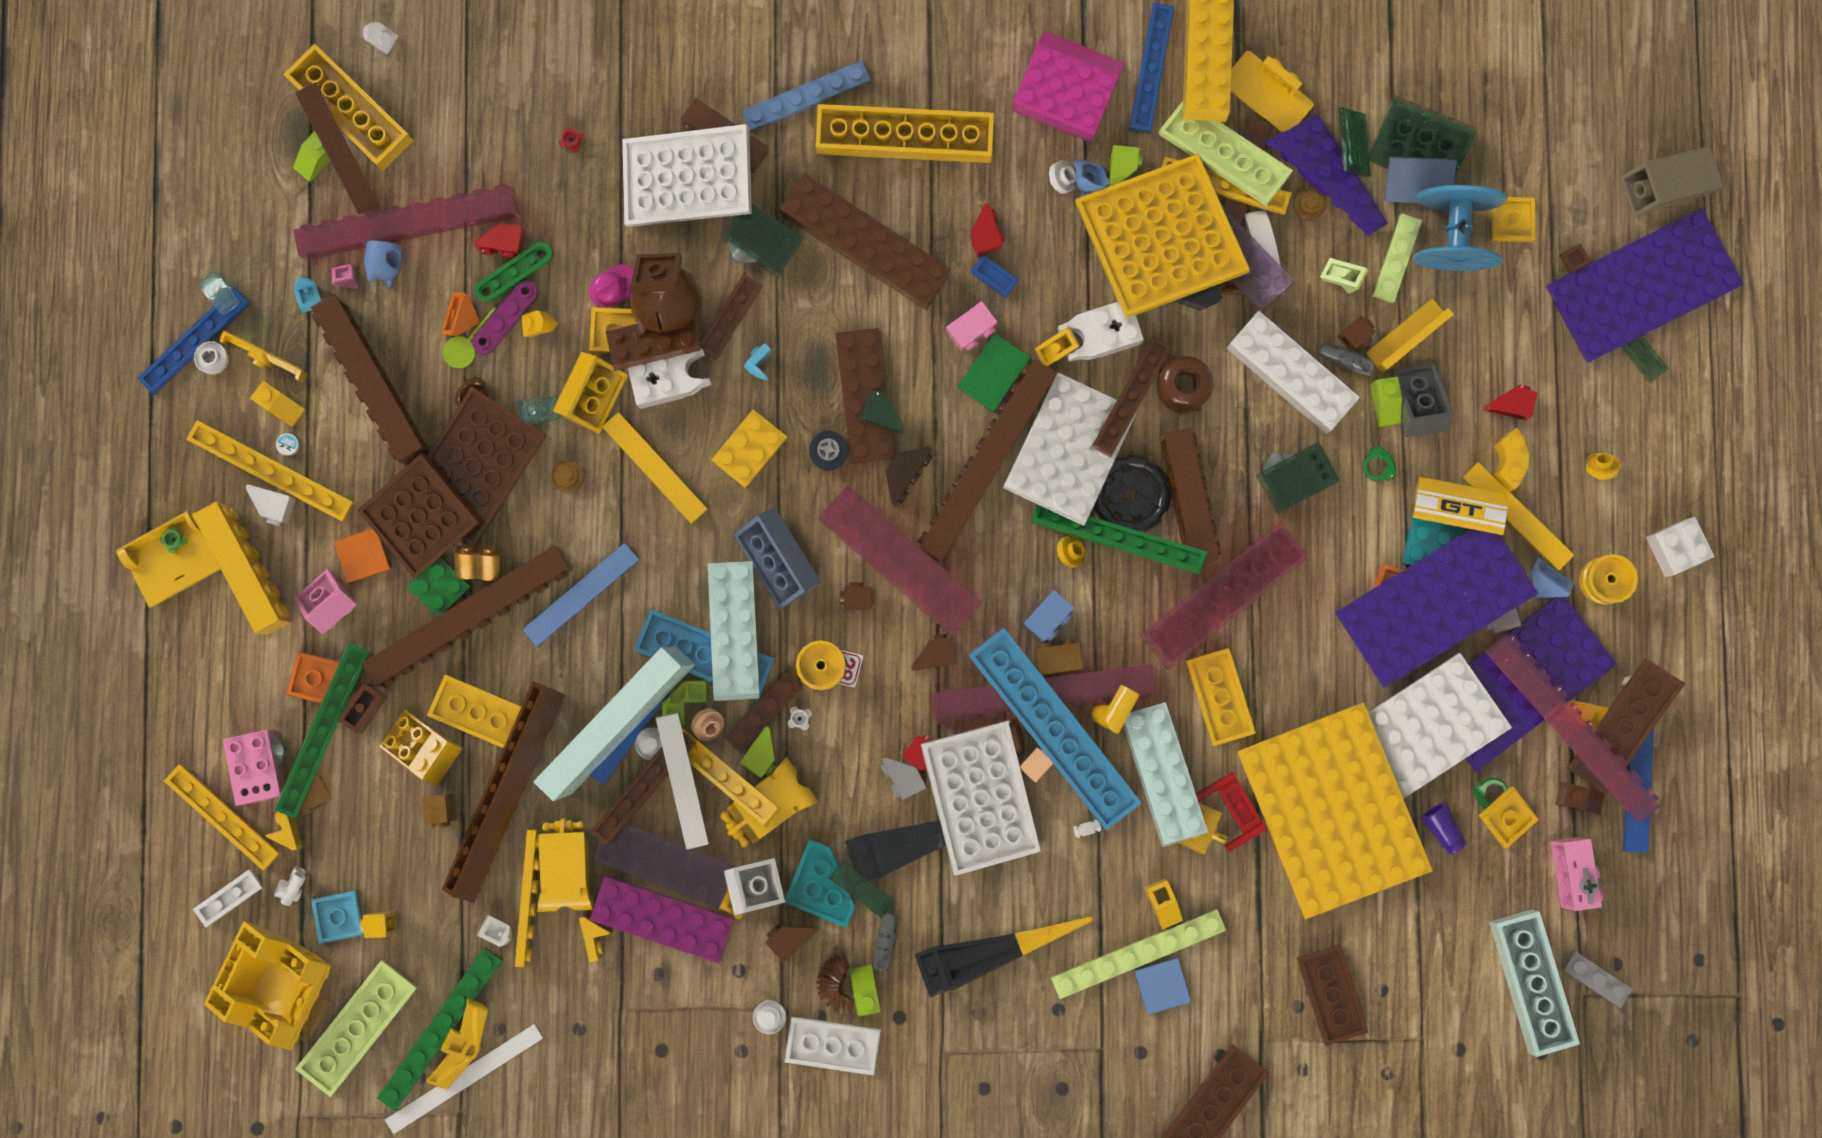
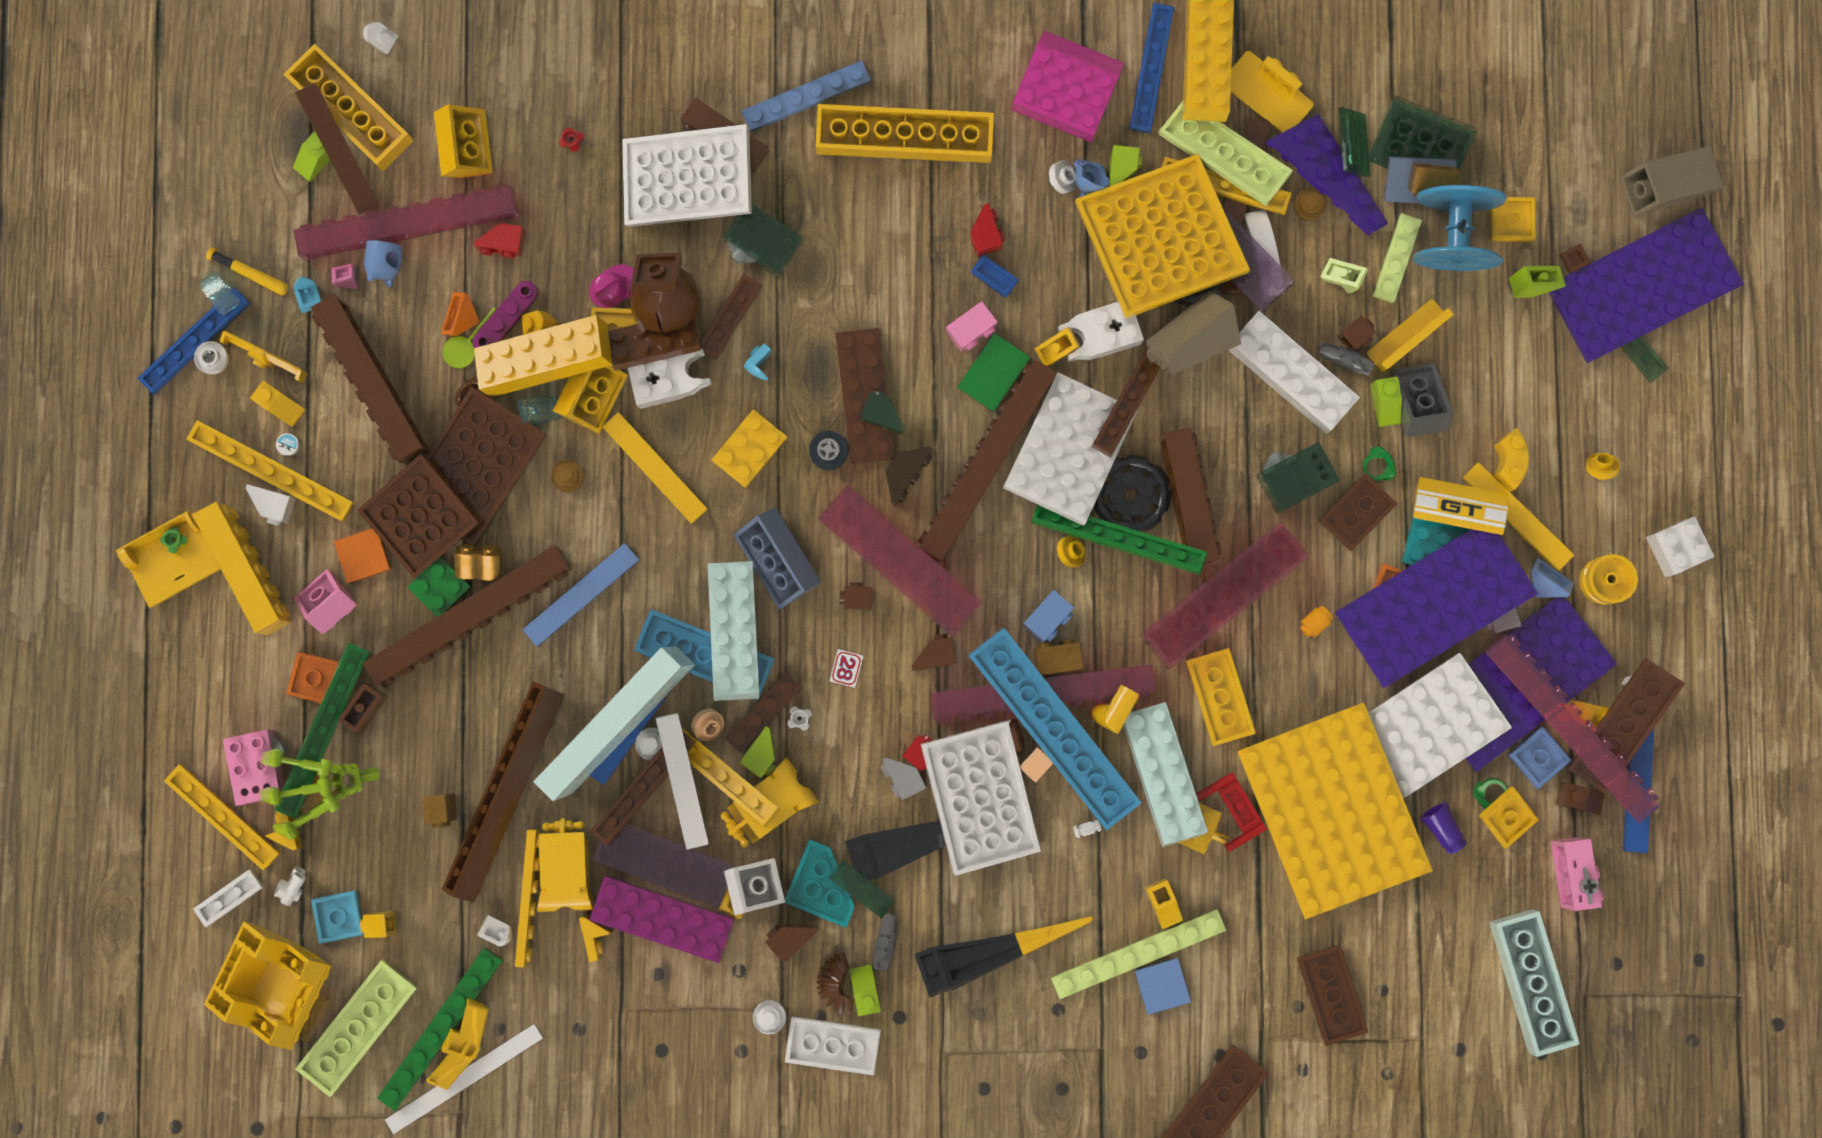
(249, 272): none -> yellow piece
(329, 801): none -> lime piece
(420, 748): yellow slope -> none
(463, 141): none -> yellow slope
(474, 711): yellow plate -> none
(513, 272): green plate -> none
(543, 356): none -> yellow brick
(688, 692): lime tile -> none
(808, 660): yellow wheel -> none
(865, 241): reddish brown brick -> none
(1179, 401): reddish brown piece -> none
(1195, 335): none -> dark tan slope
(1316, 622): none -> light orange brick
(1357, 512): none -> reddish brown plate
(1429, 176): none -> pearl gold brick
(1516, 403): red slope -> none
(1536, 280): none -> lime slope
(1539, 757): none -> medium blue tile
(1596, 979): light grey plate -> none

